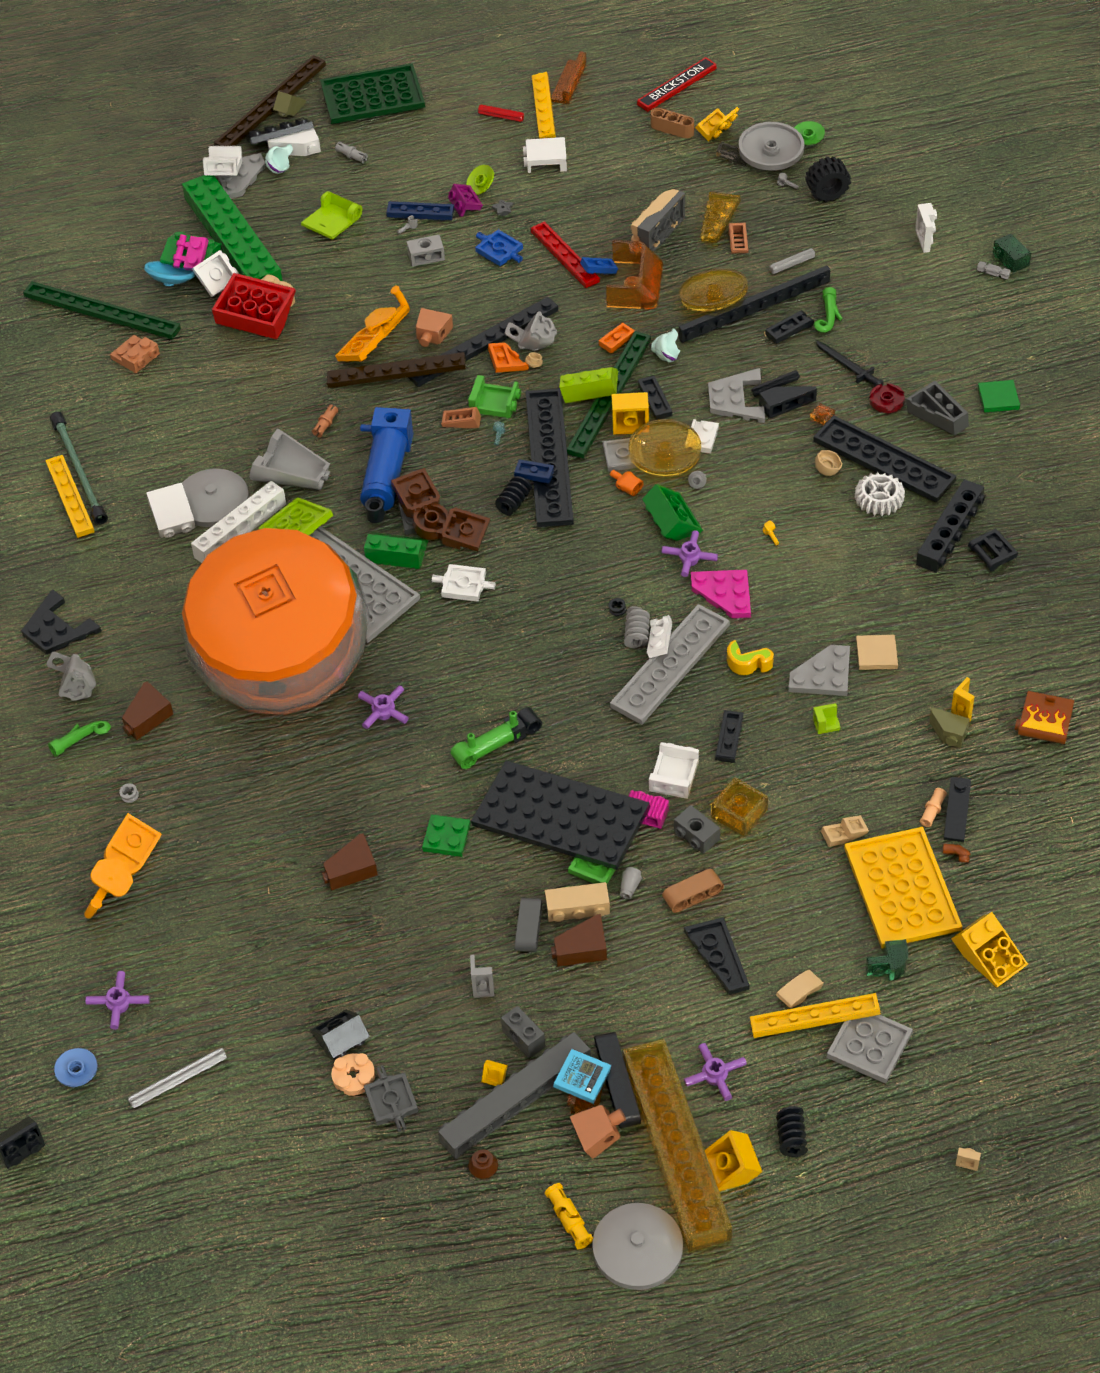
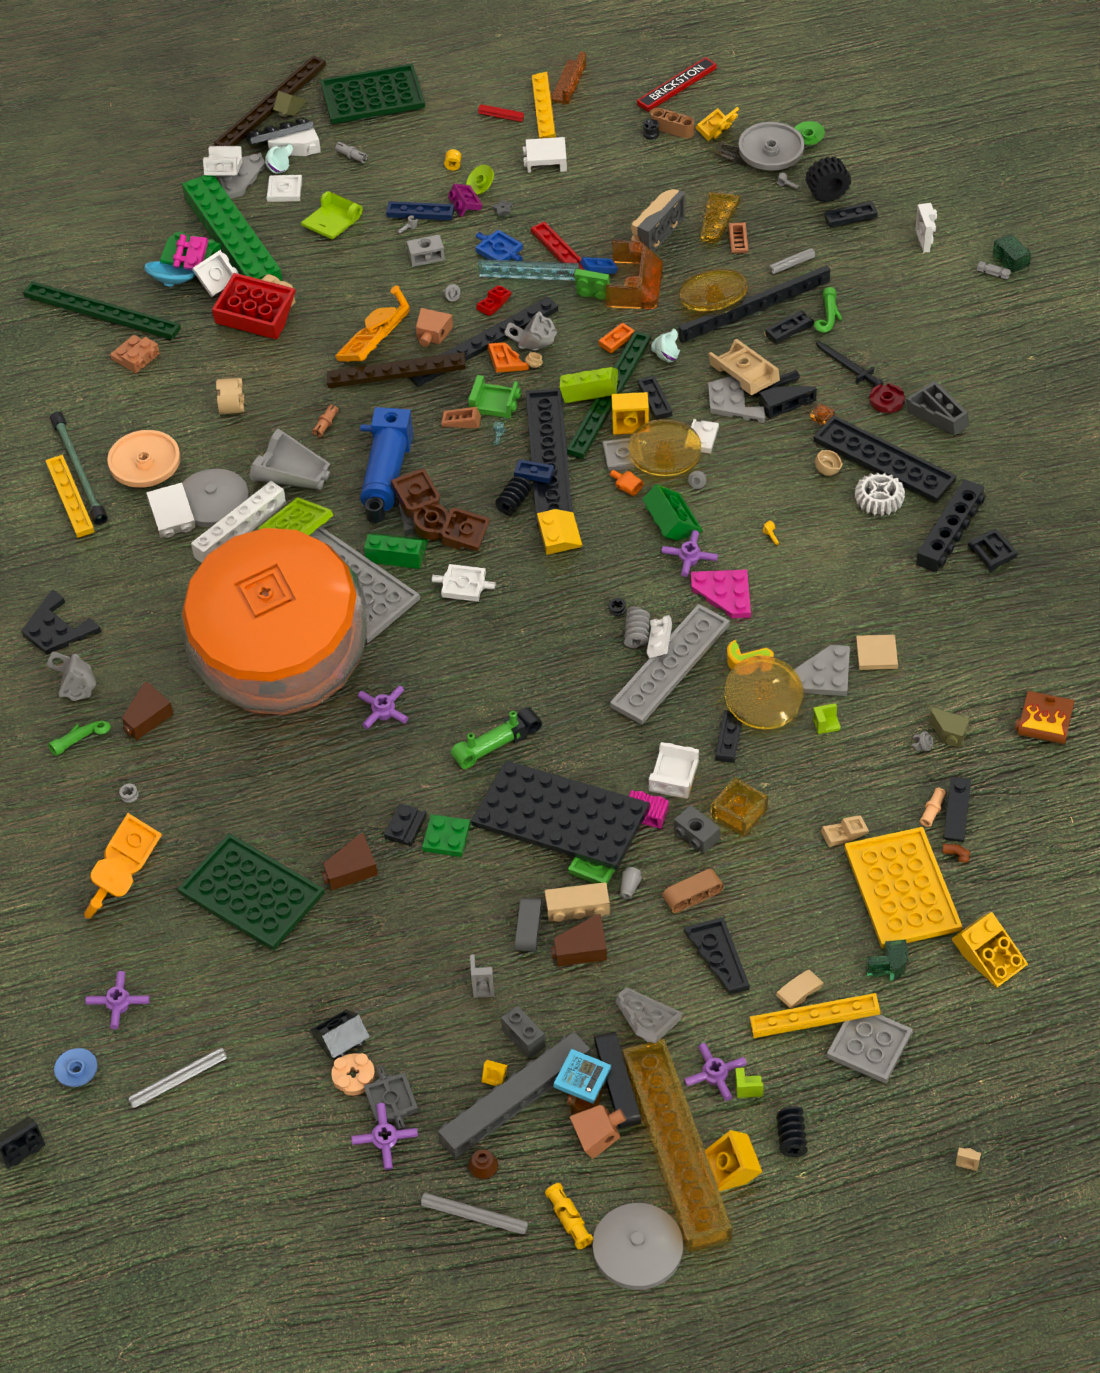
(144, 458): none -> light nougat dish
(230, 395): none -> tan brick
(251, 891): none -> dark green plate
(284, 188): none -> white tile
(390, 1131): none -> medium lavender bar
(405, 824): none -> black plate
(451, 292): none -> light grey plate
(452, 159): none -> yellow wheel
(474, 1213): none -> light grey axle
(495, 299): none -> red slope
(527, 269): none -> clear light blue plate
(558, 531): none -> yellow slope
(591, 284): none -> bright green plate
(647, 1016): none -> light grey plate
(651, 129): none -> black wheel
(746, 366): none -> tan piece
(747, 1085): none -> lime panel
(763, 692): none -> clear yellow dish
(850, 214): none -> black plate
(924, 741): none -> light grey plate
(962, 700): yellow panel -> none
(998, 396): green tile -> none

